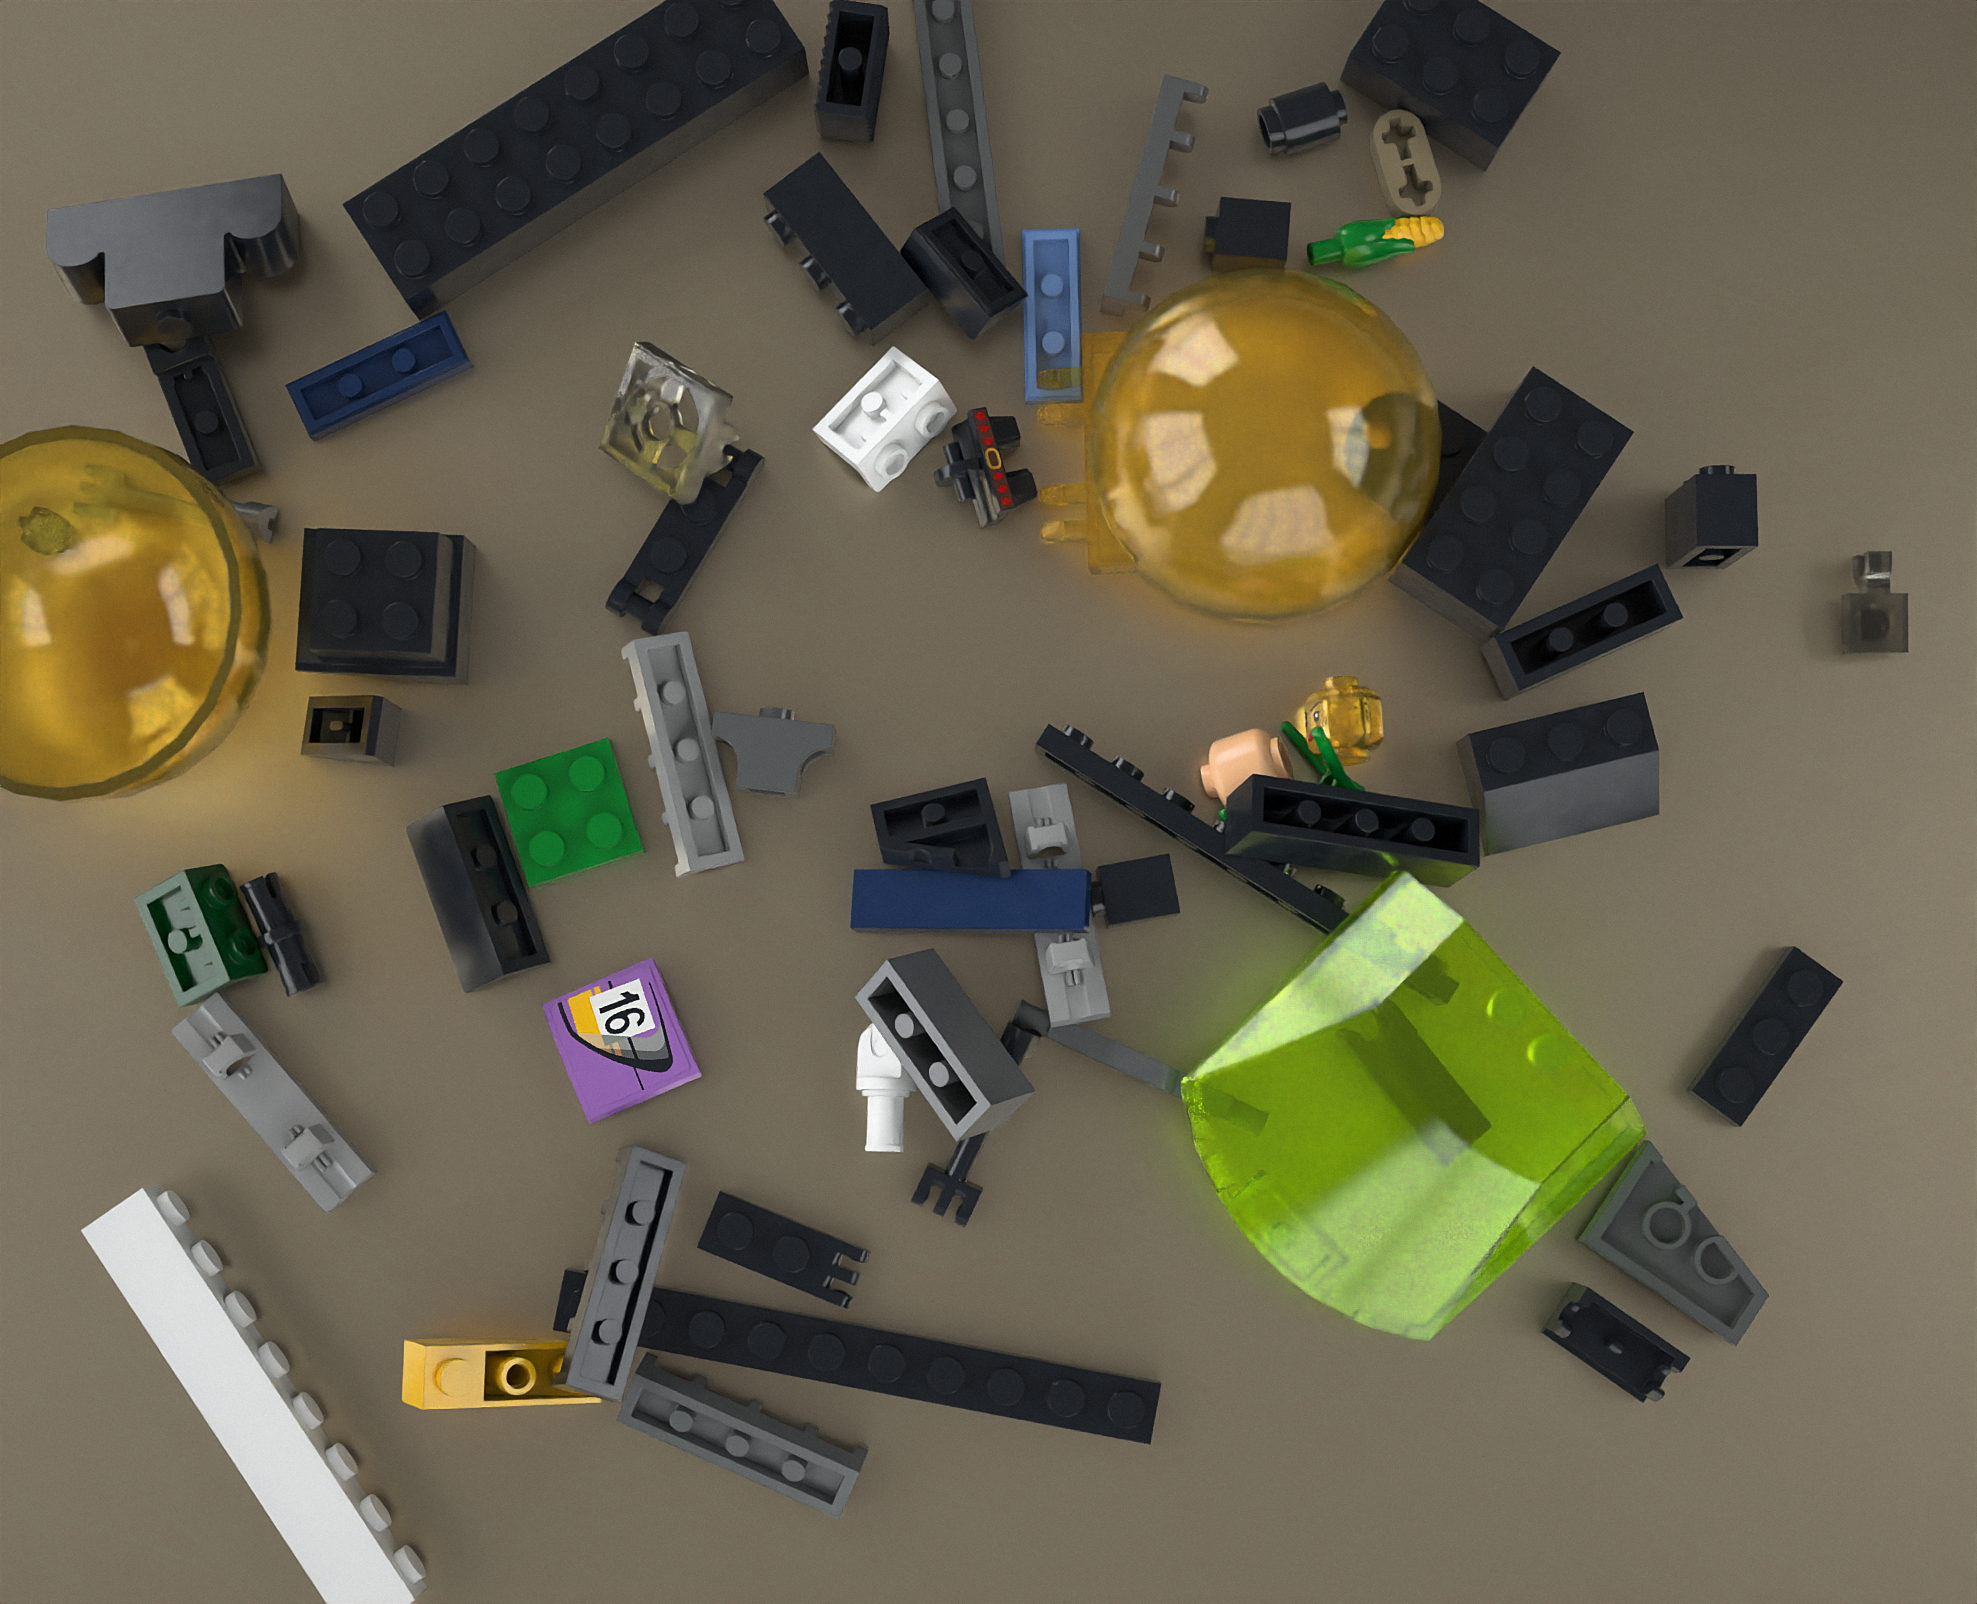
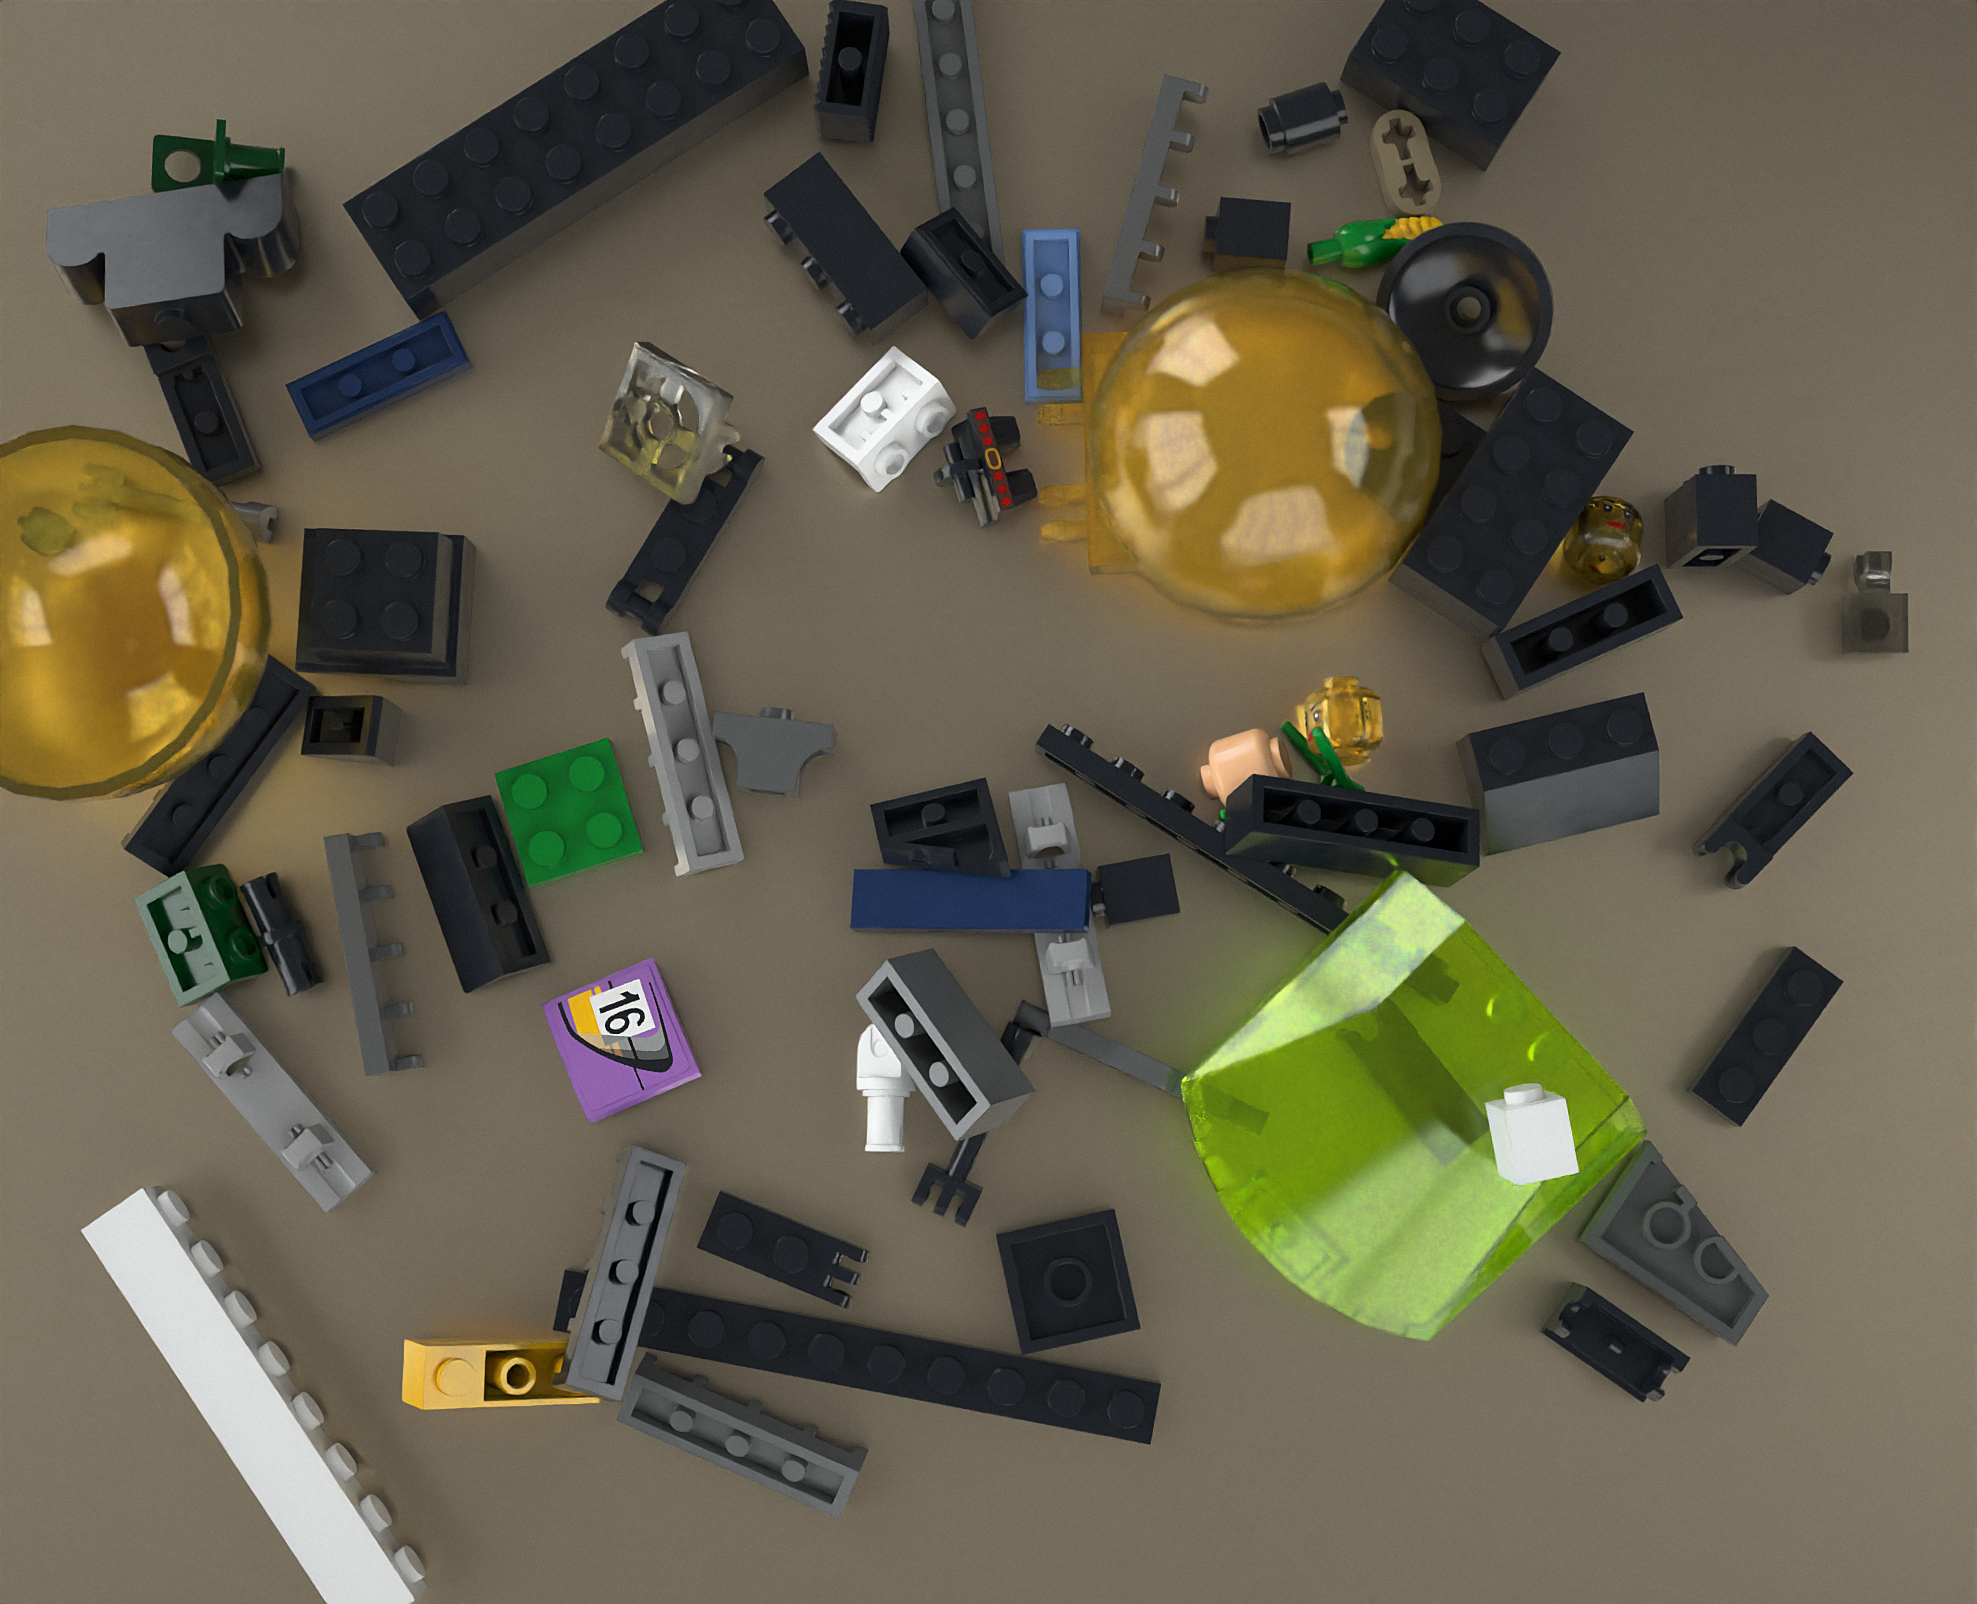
(197, 800): none -> black hinge
(217, 160): none -> dark green bracket
(364, 955): none -> dark grey hinge
(1068, 1281): none -> black plate
(1425, 294): none -> black dish
(1531, 1135): none -> white brick
(1605, 540): none -> clear yellow head
(1775, 808): none -> black plate
(1787, 550): none -> black brick

